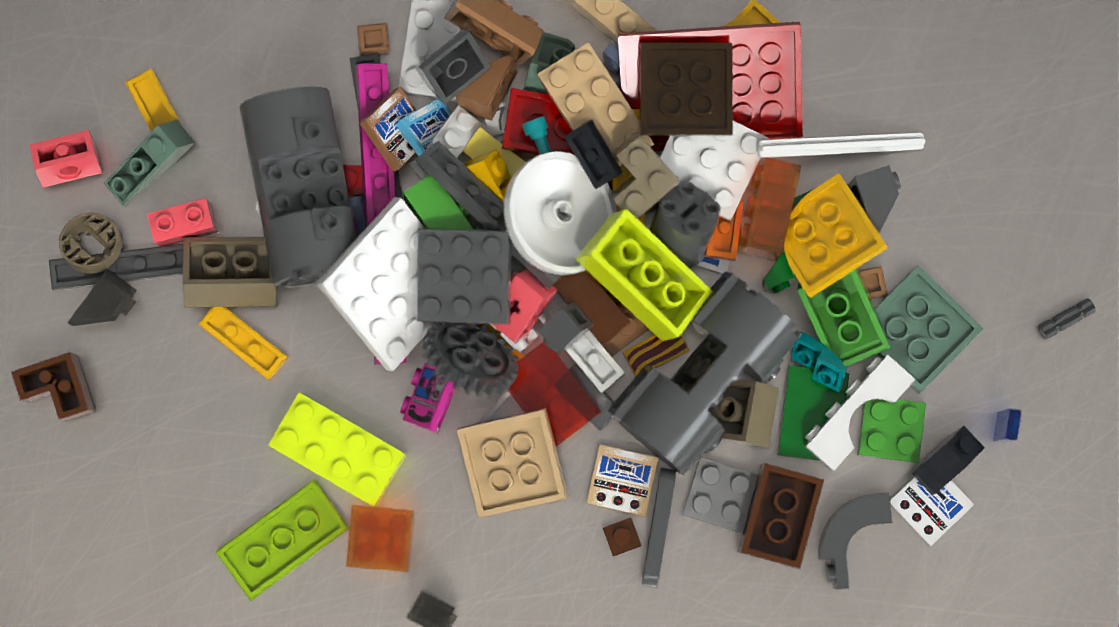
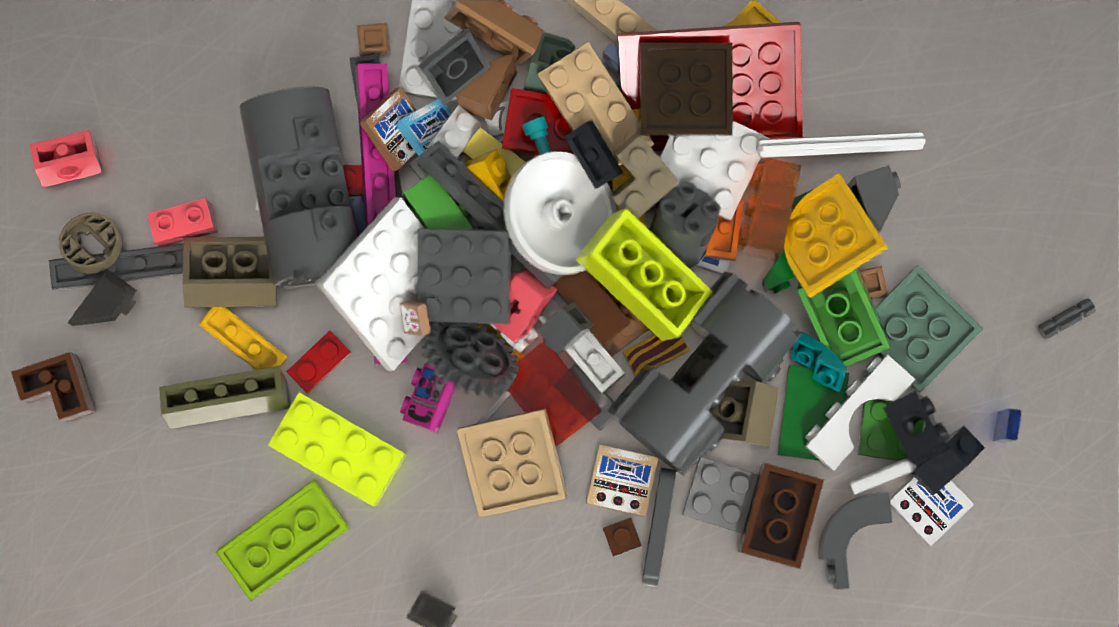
(149, 160): sand green slope -> none
(151, 99): yellow tile -> none
(224, 397): none -> olive brick
(318, 362): none -> red plate
(380, 538): clear orange brick -> none
(415, 318): none -> medium nougat tile
(882, 475): none -> white tile
(904, 415): none -> black brick

